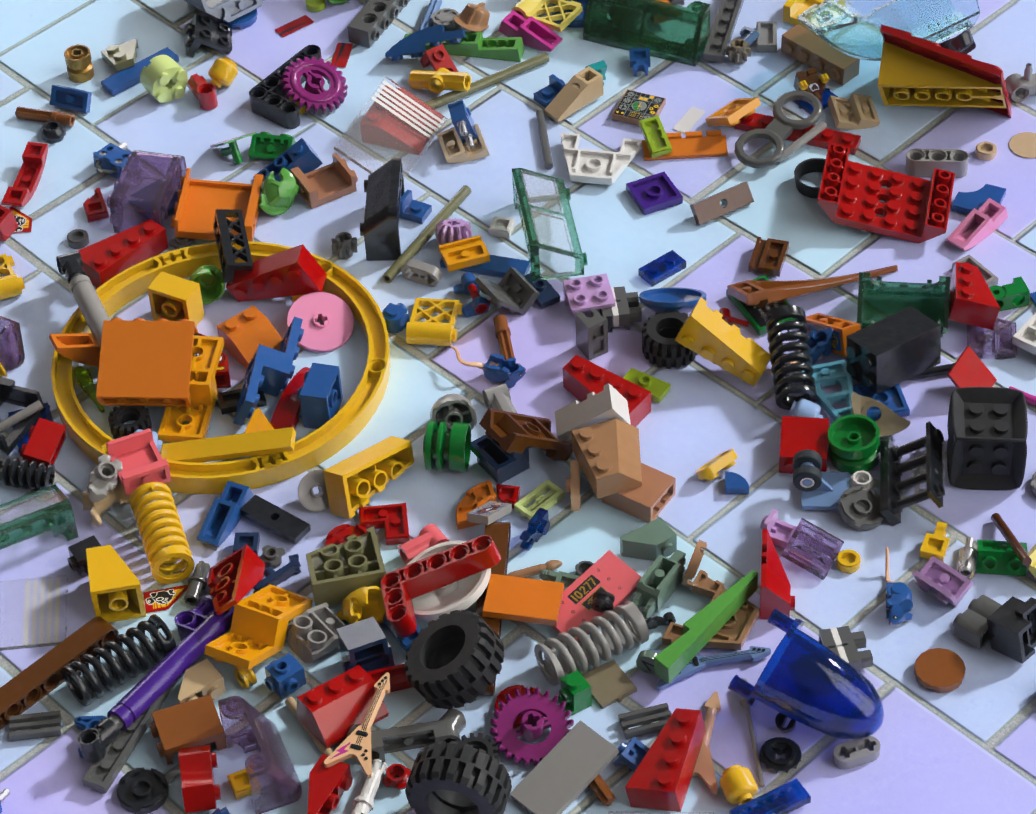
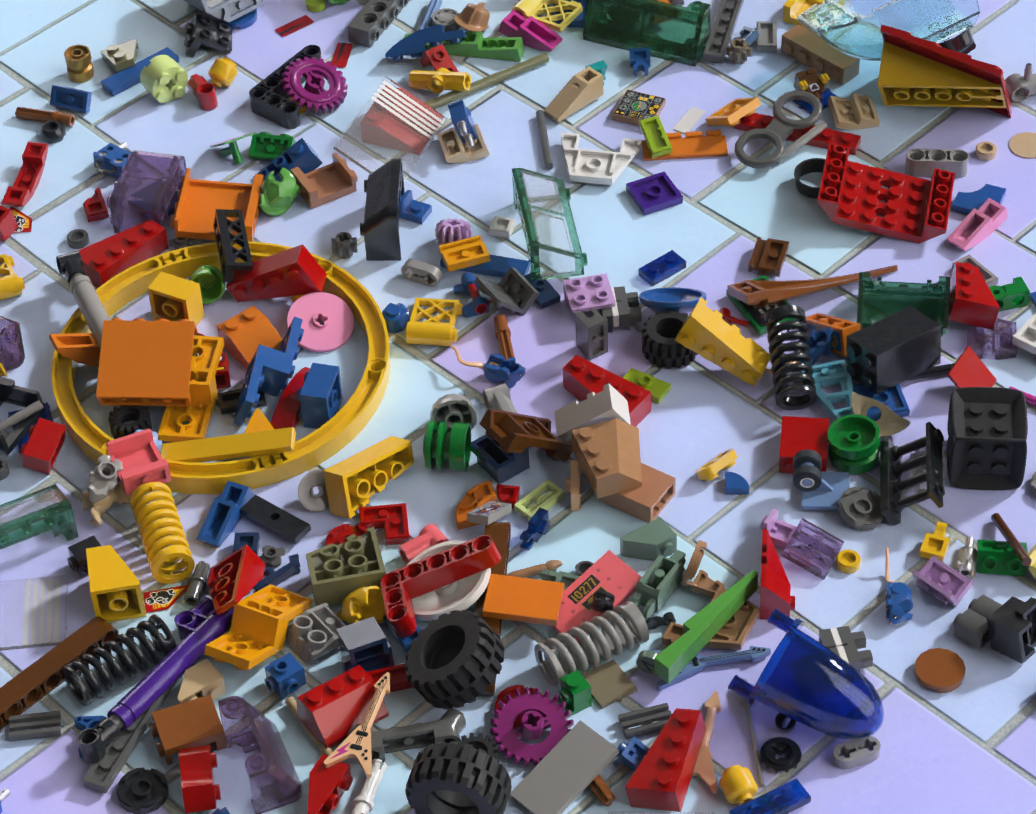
(27, 476): black piece -> none
(86, 383): clear neon green piece -> none
(239, 783): yellow tile -> none
(245, 677): yellow bush -> none
(394, 771): red plate -> none
(426, 234): olive piece -> none
(549, 92): blue bracket -> none
(731, 199): tile -> none
(805, 408): light blue head -> none
(862, 479): white plate -> none

